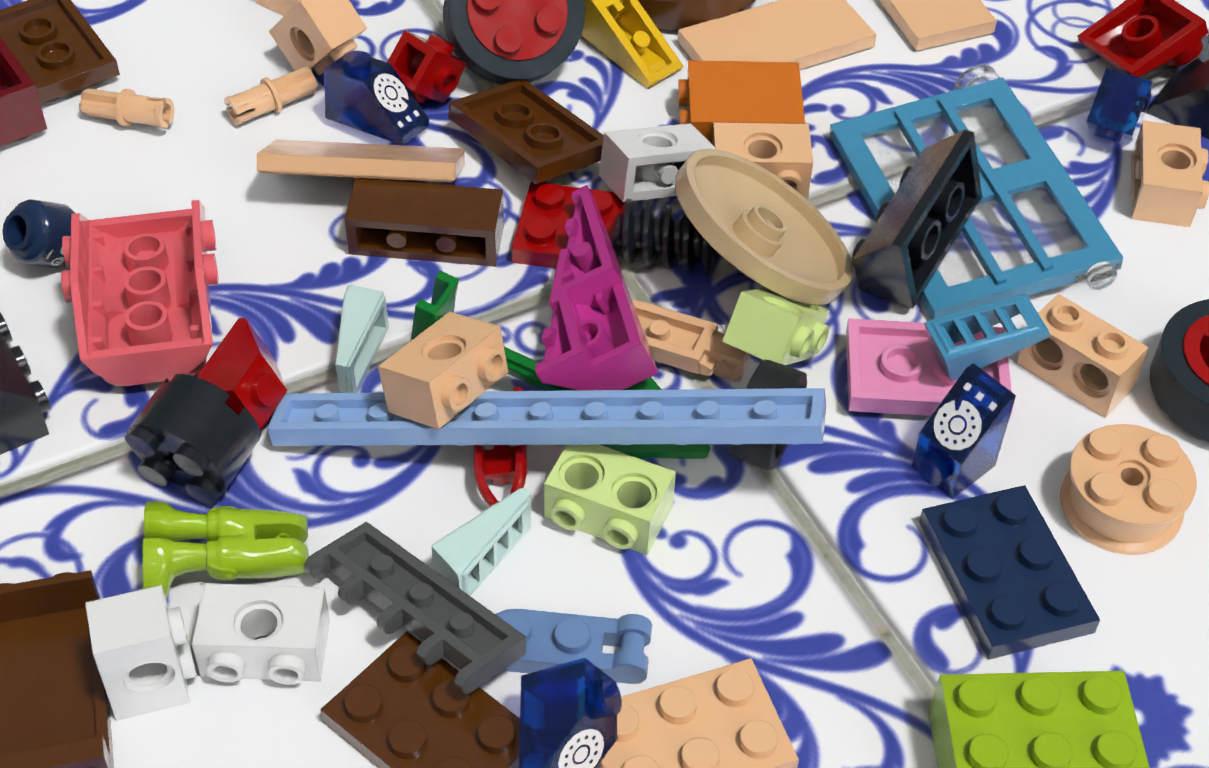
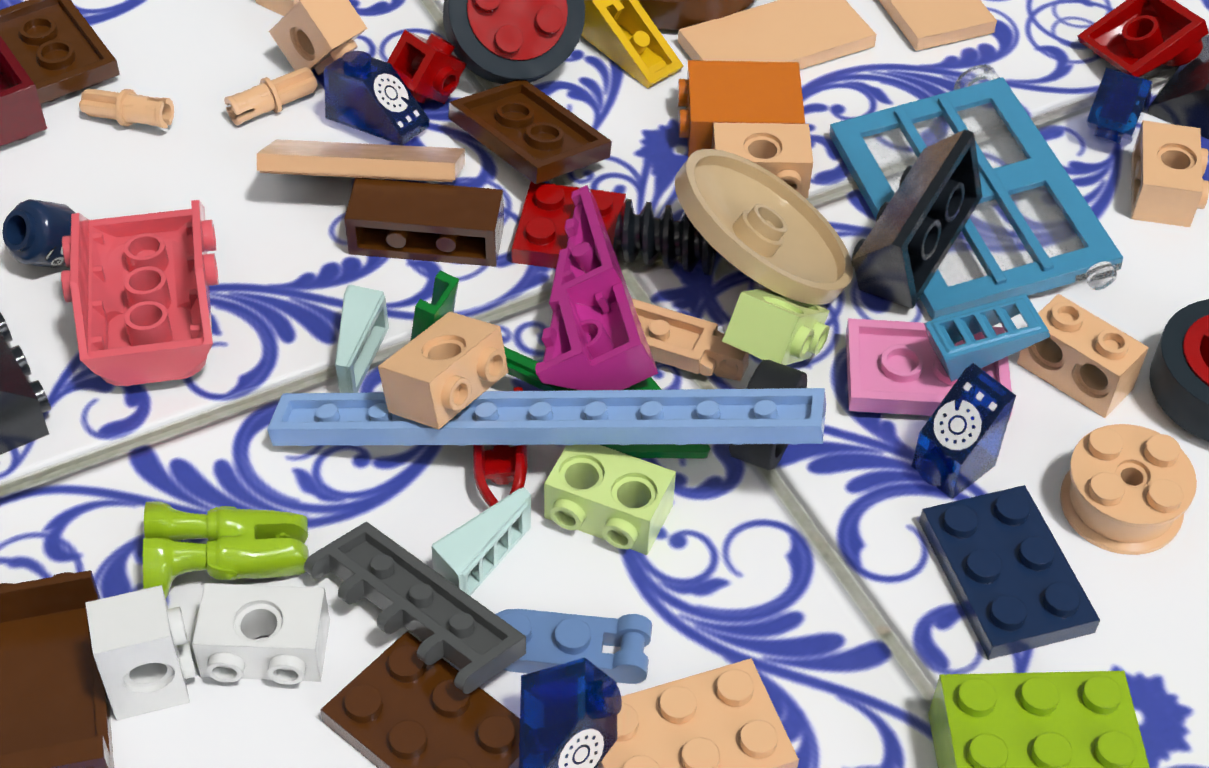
(192, 437): black brick -> none
(246, 372): red slope -> none
(646, 160): white brick -> none

